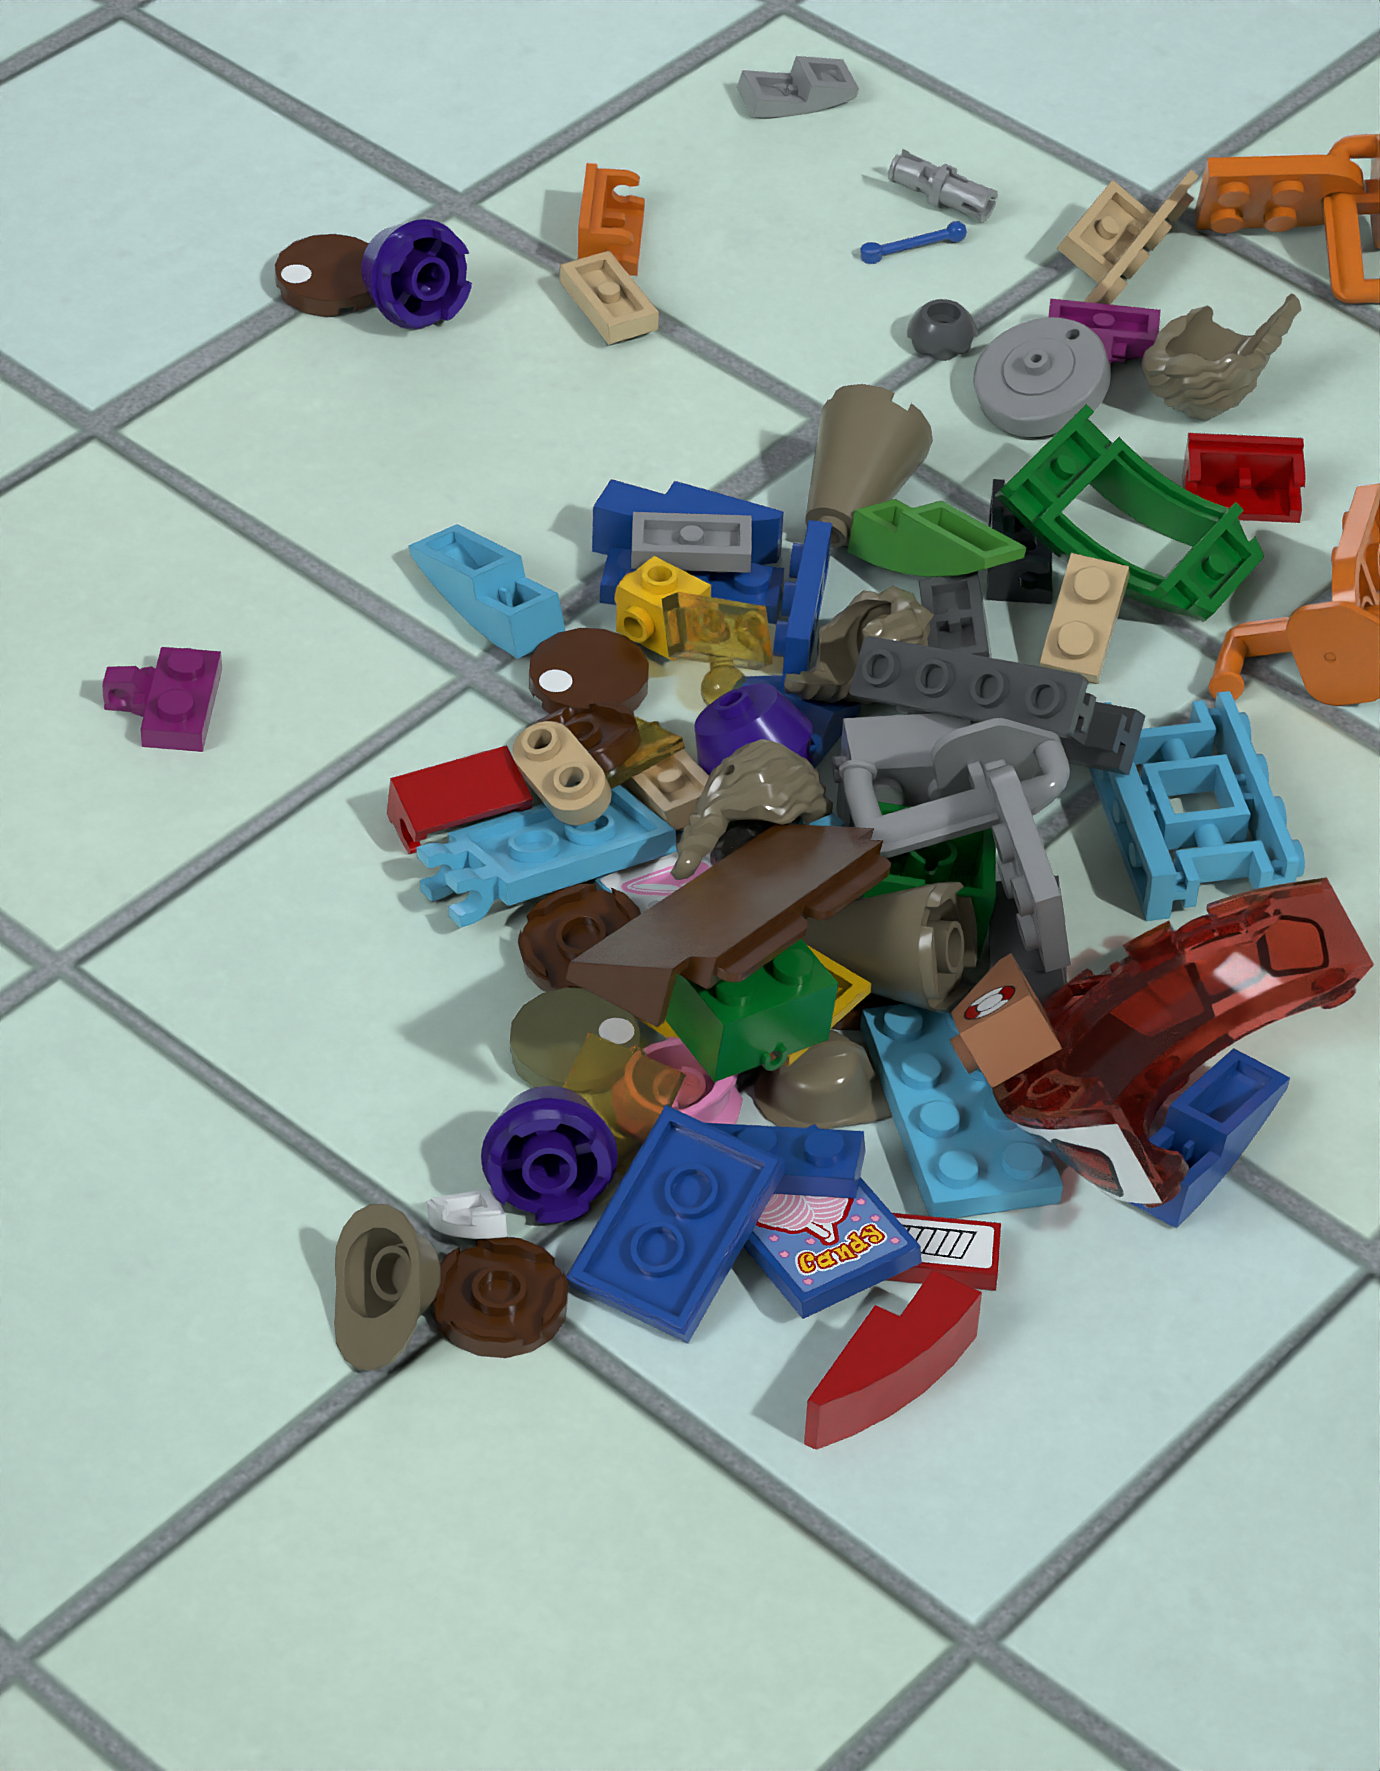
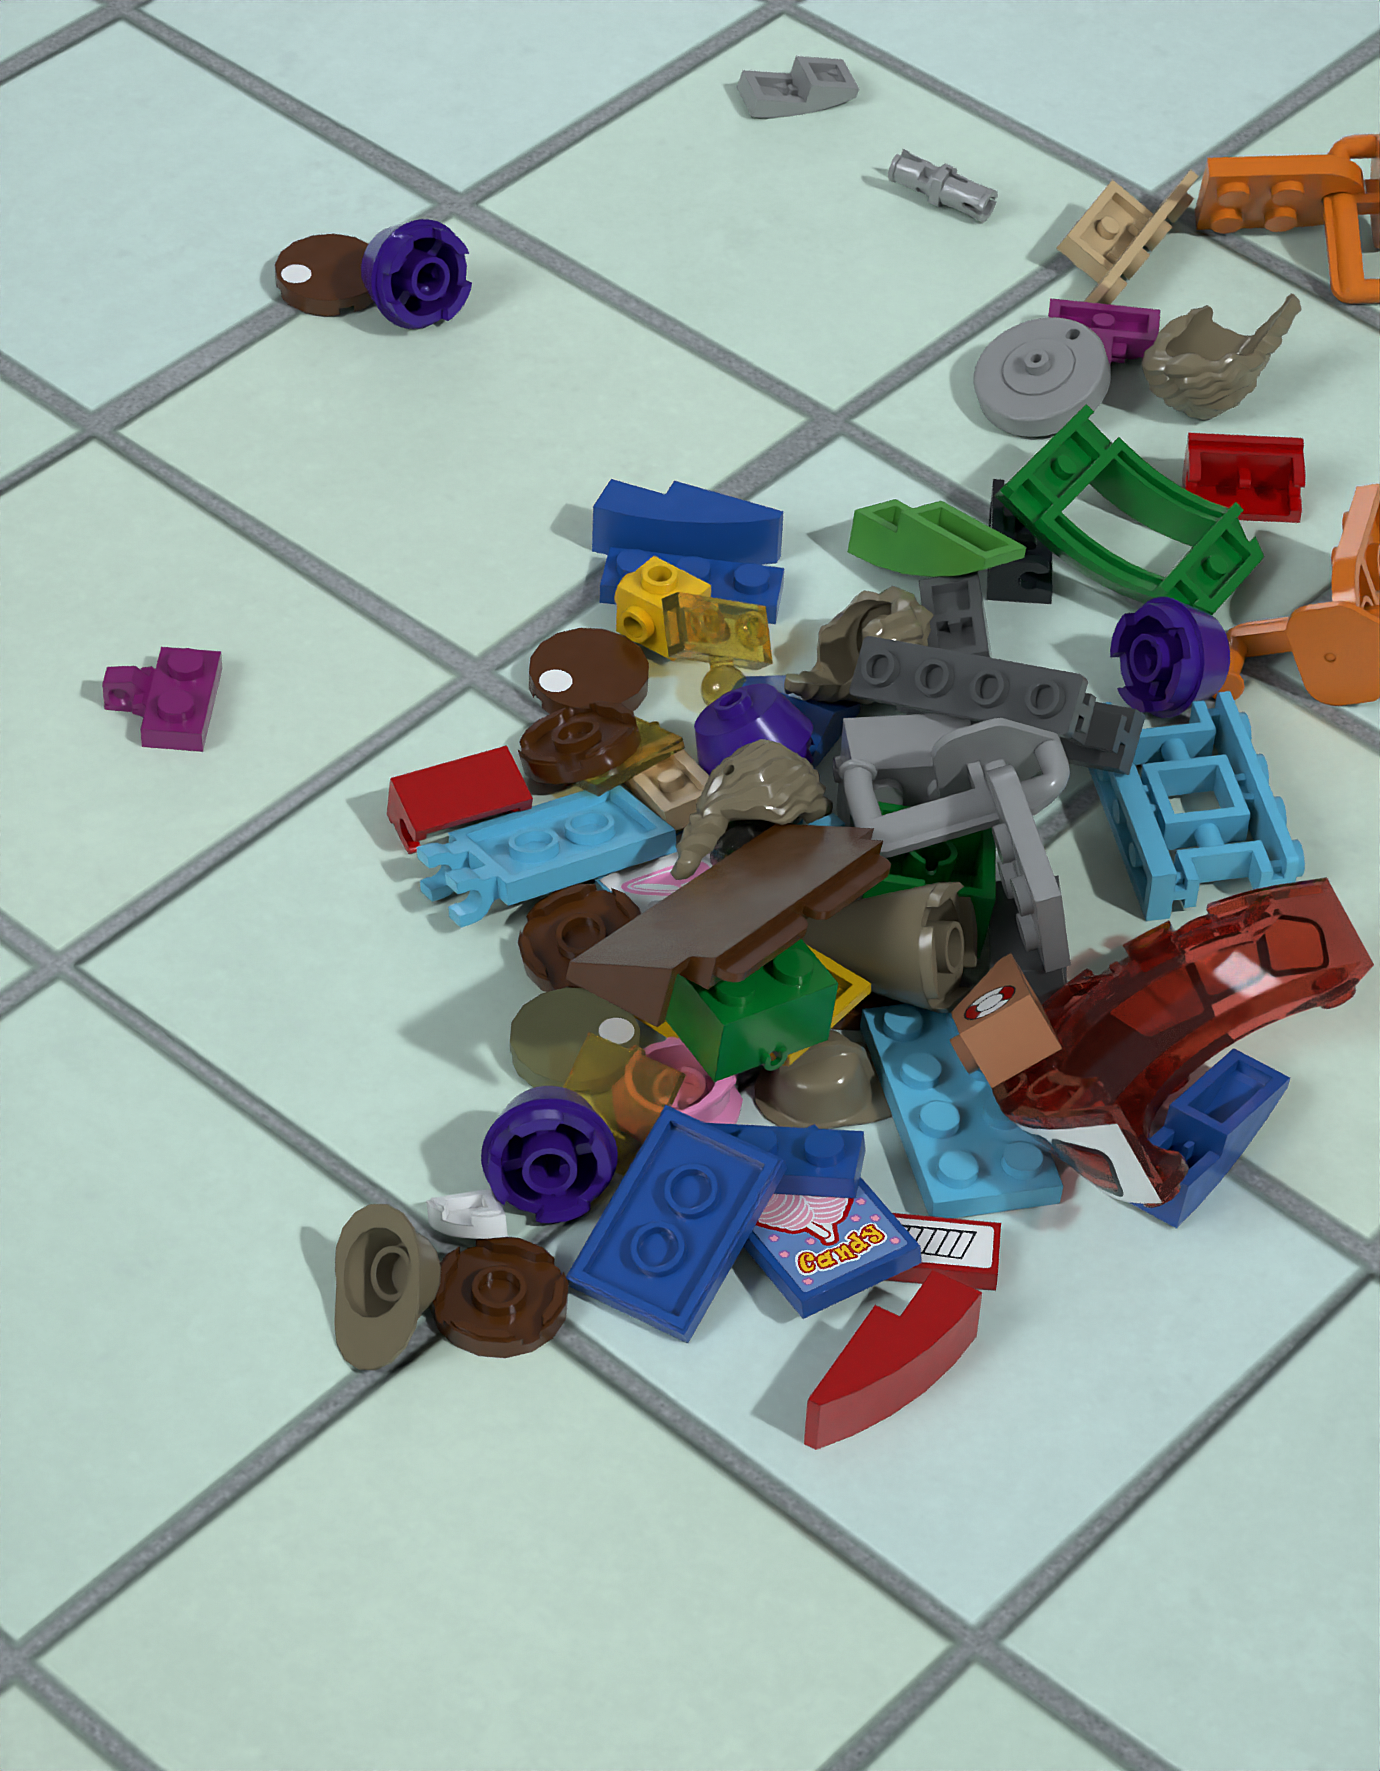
(489, 589): medium azure slope -> none
(553, 763): tan plate -> none
(609, 219): orange hinge -> none
(609, 297): tan plate -> none
(693, 541): light grey plate -> none
(803, 598): blue plate -> none
(863, 455): dark tan cone -> none
(872, 252): blue hinge -> none
(942, 329): dark grey plate -> none
(1085, 616): tan plate -> none
(1169, 656): none -> dark purple cone

